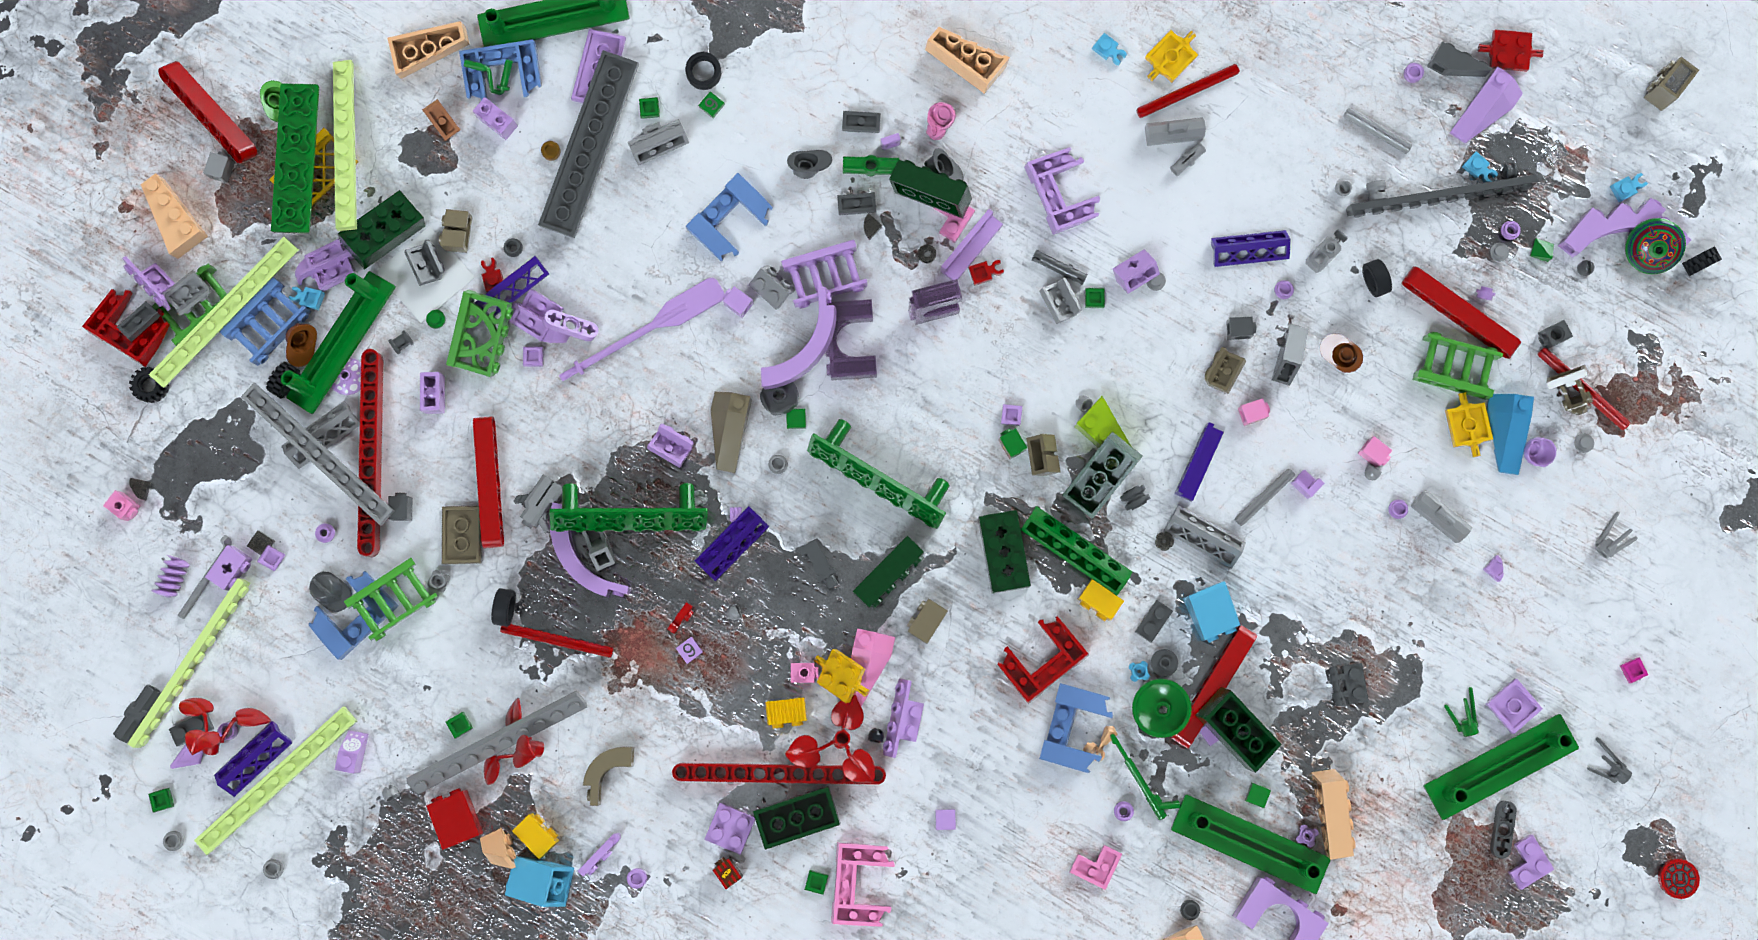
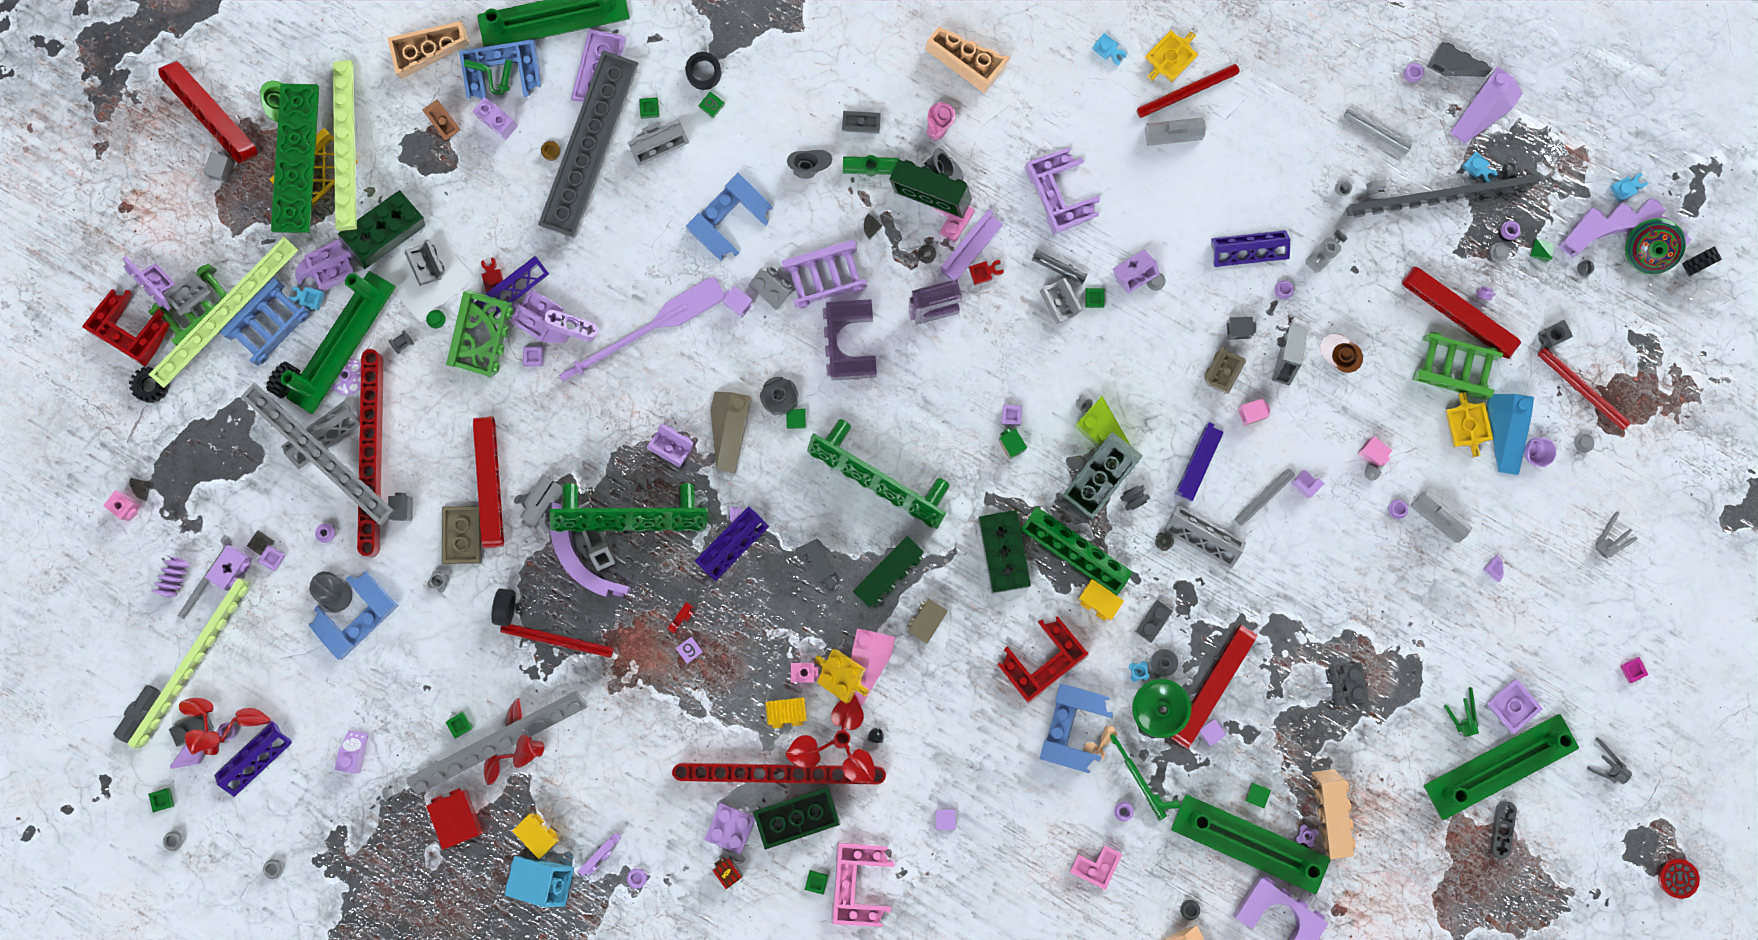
(138, 321): dark grey plate -> none
(173, 219): light nougat wedge -> none
(275, 781): yellowish green plate -> none
(300, 344): dark orange piece -> none
(390, 580): bright green fence -> none
(432, 393): lavender brick -> none
(456, 231): dark tan piece -> none
(498, 848): light nougat slope -> none
(510, 242): dark grey plate -> none
(601, 765): dark tan arch -> none
(734, 612): light grey hinge -> none
(778, 464): light grey plate -> none
(811, 354): lavender arch -> none
(856, 203): dark grey plate -> none
(890, 141): lavender tile -> none
(904, 719): lavender bracket -> none
(1041, 455): dark tan piece -> none
(1196, 151): light grey pin -> none
(1212, 612): medium azure slope -> none
(1238, 729): dark green brick -> none
(1377, 278): black tyre -> none
(1510, 50): red plate -> none
(1534, 865): lavender plate -> none
(1577, 404): dark tan tile -> none
(1670, 83): dark tan piece -> none

